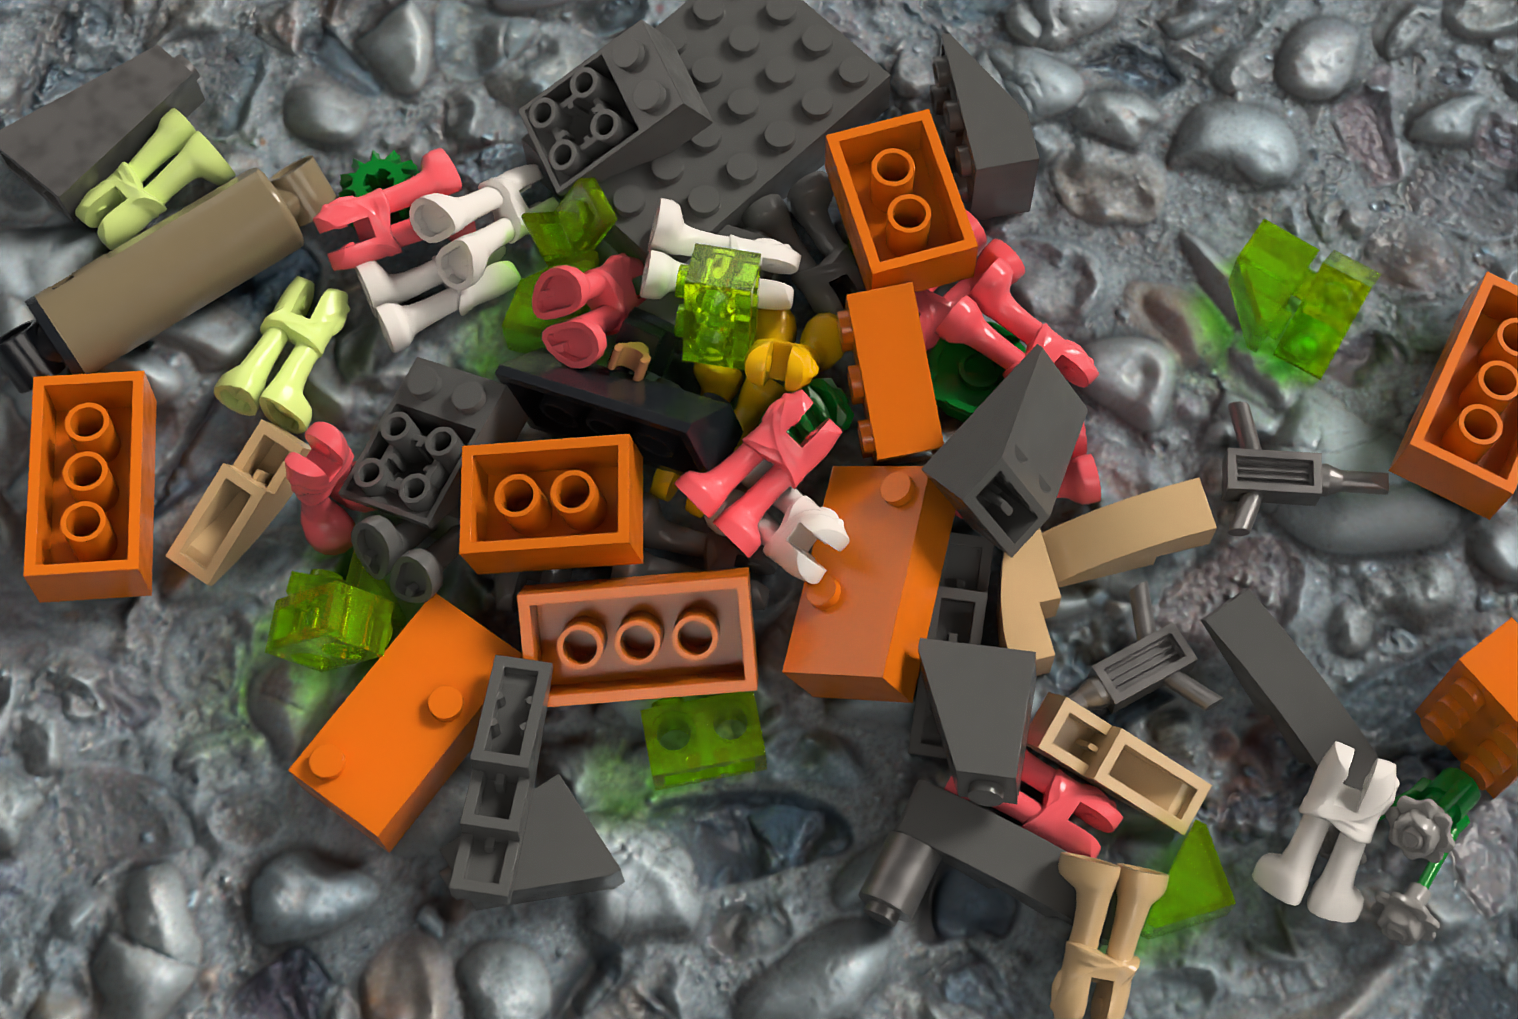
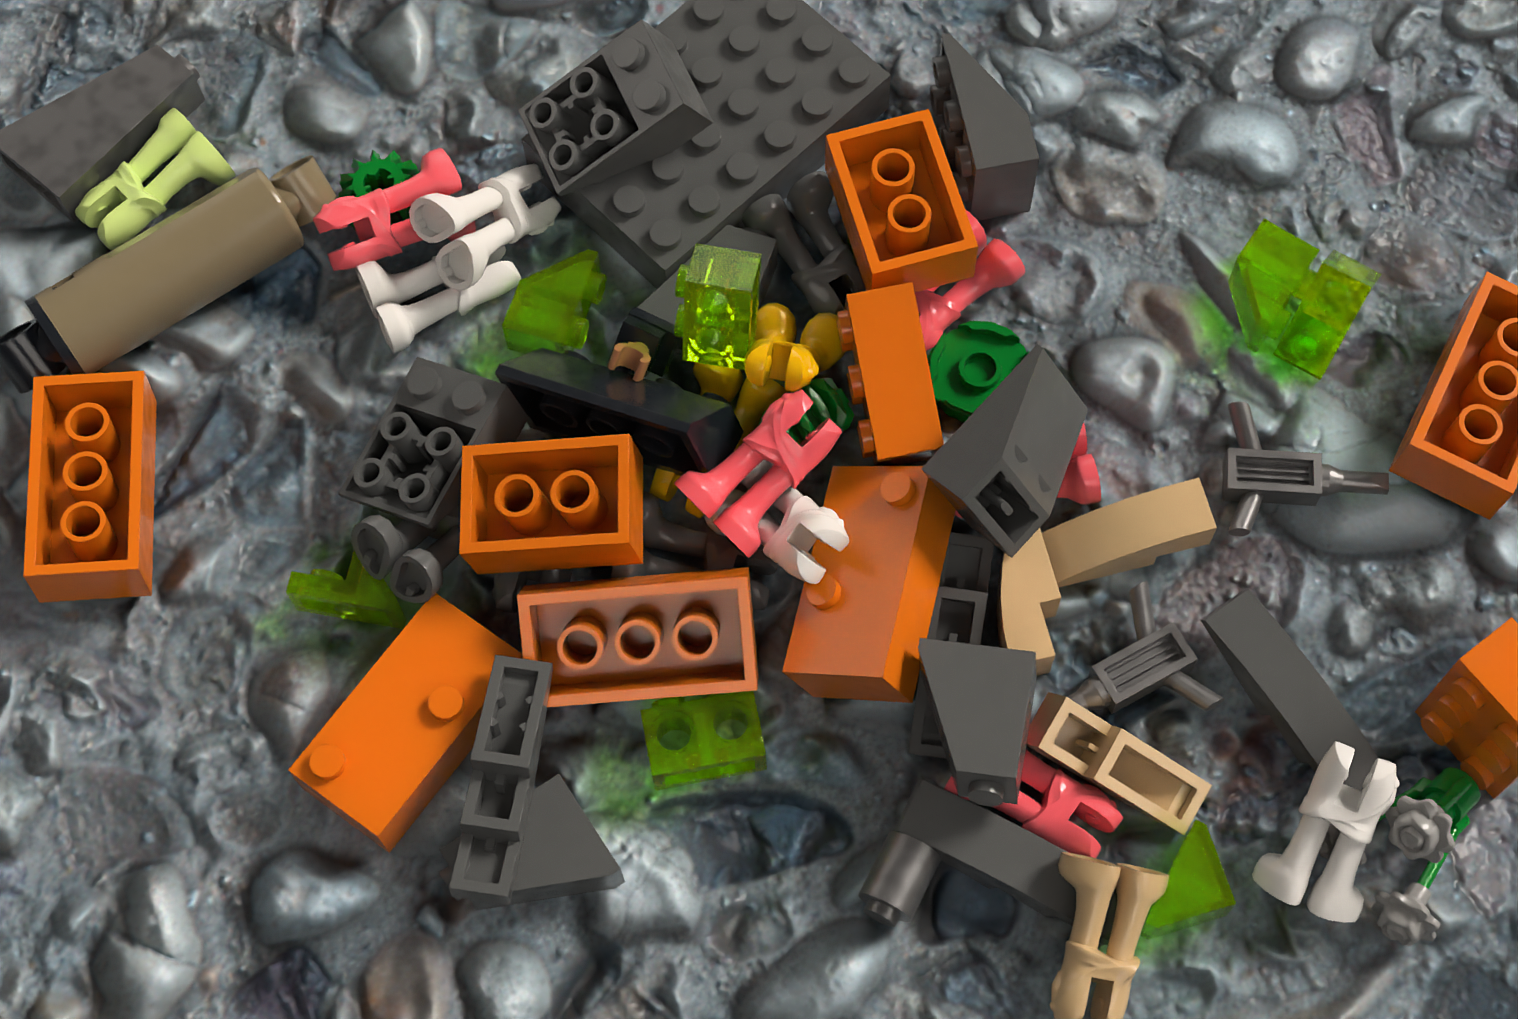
(237, 505): tan slope -> none
(283, 399): yellowish green piece -> none
(318, 477): coral piece -> none
(330, 627): clear neon green brick -> none
(575, 224): clear neon green slope -> none
(604, 289): coral piece -> none
(674, 237): white piece -> none
(993, 298): coral piece -> none

